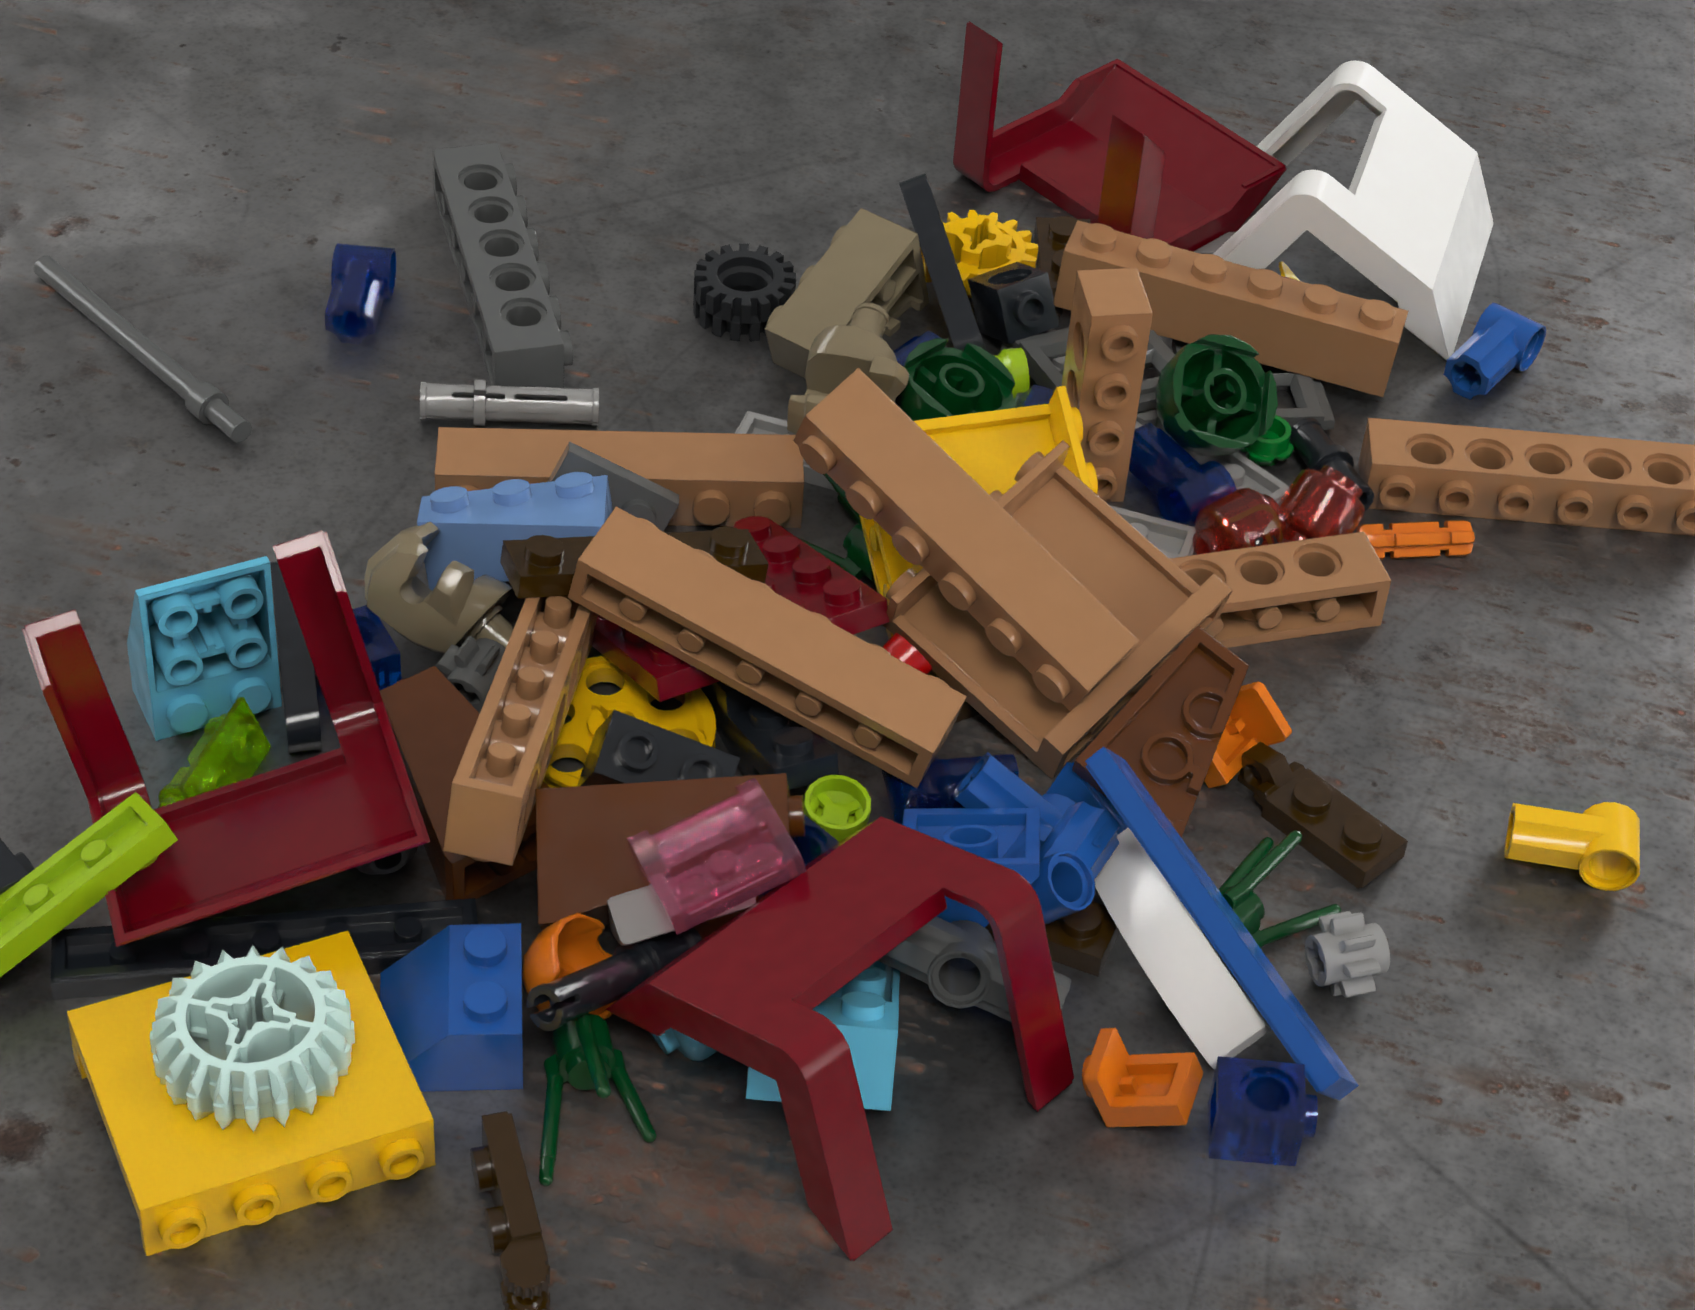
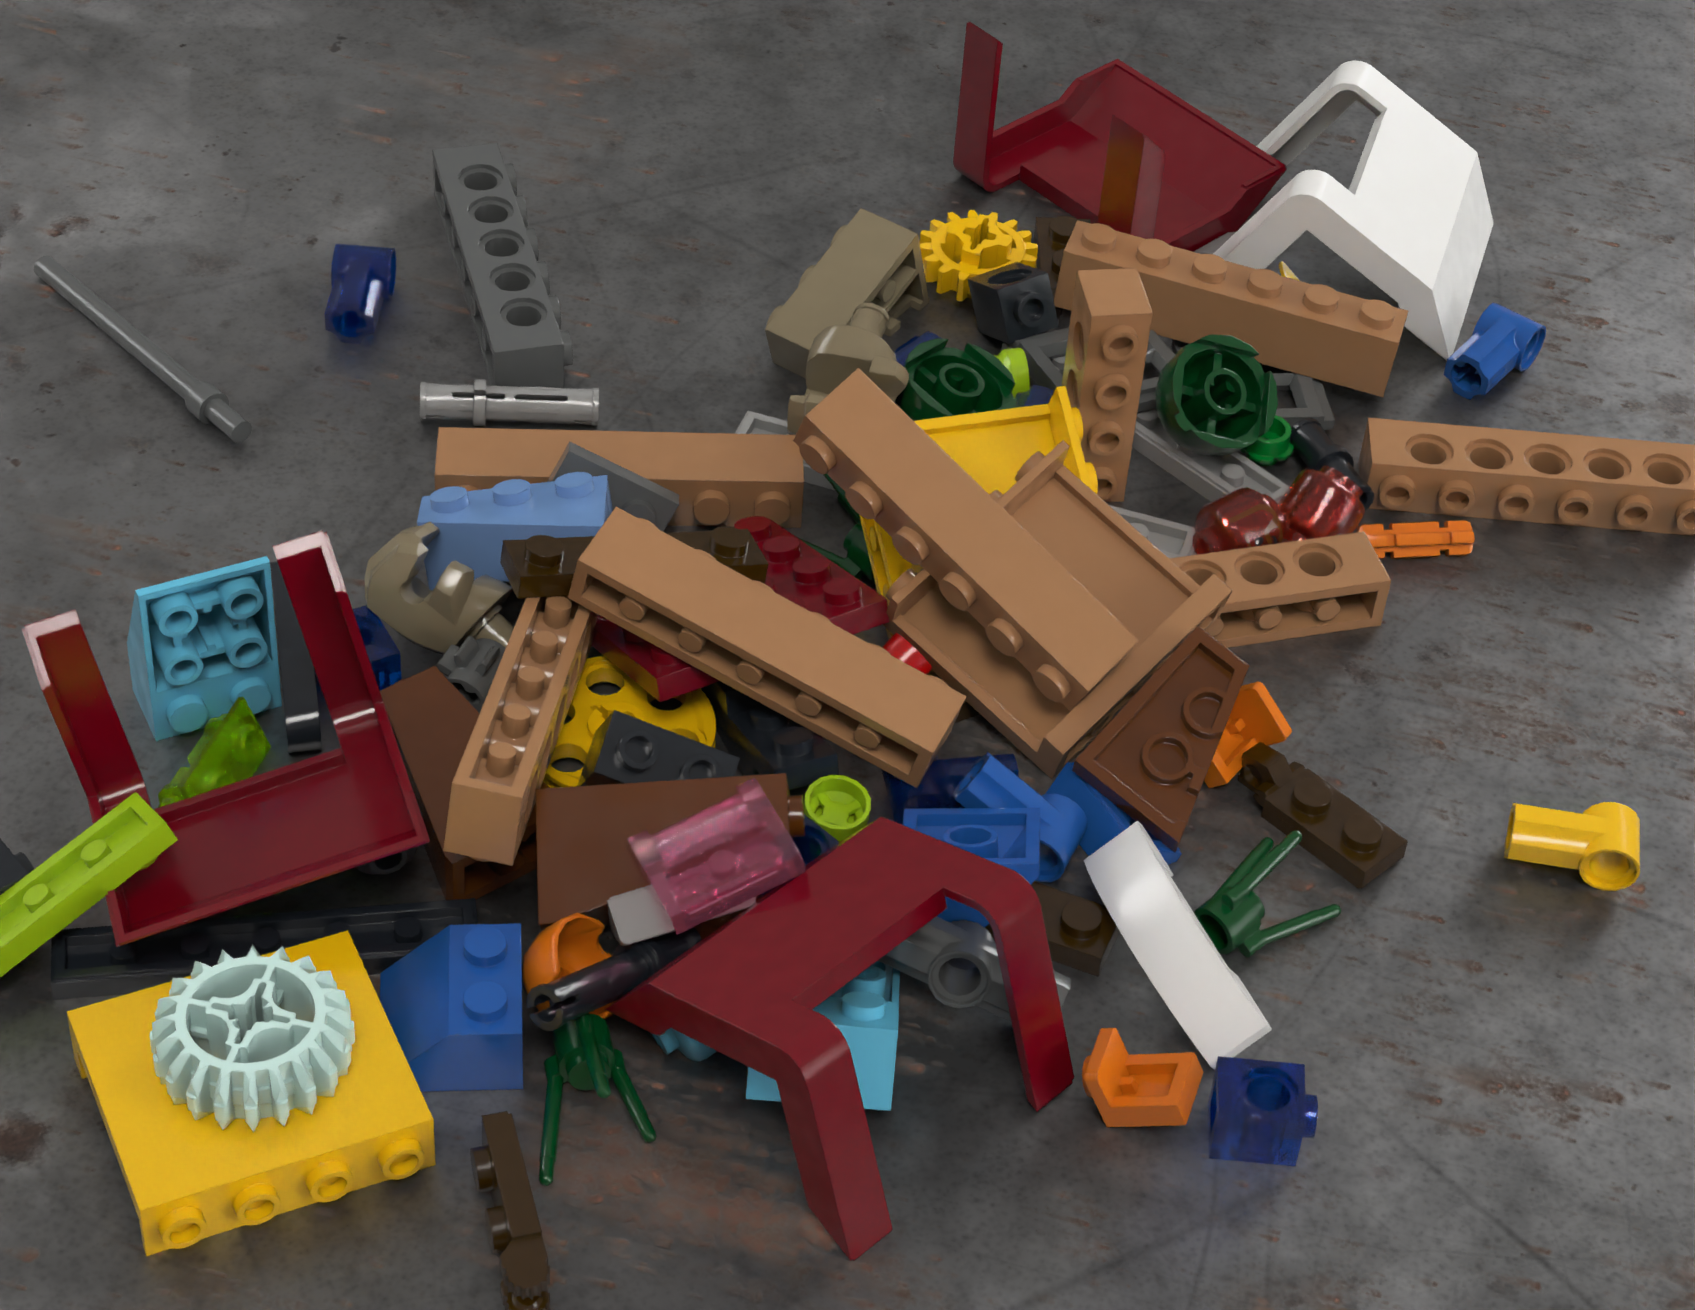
(741, 290): black tyre -> none
(941, 262): black beam -> none
(1073, 859): blue piece -> none
(1175, 476): clear blue piece -> none
(1221, 925): blue tile -> none
(1347, 954): light grey gear -> none

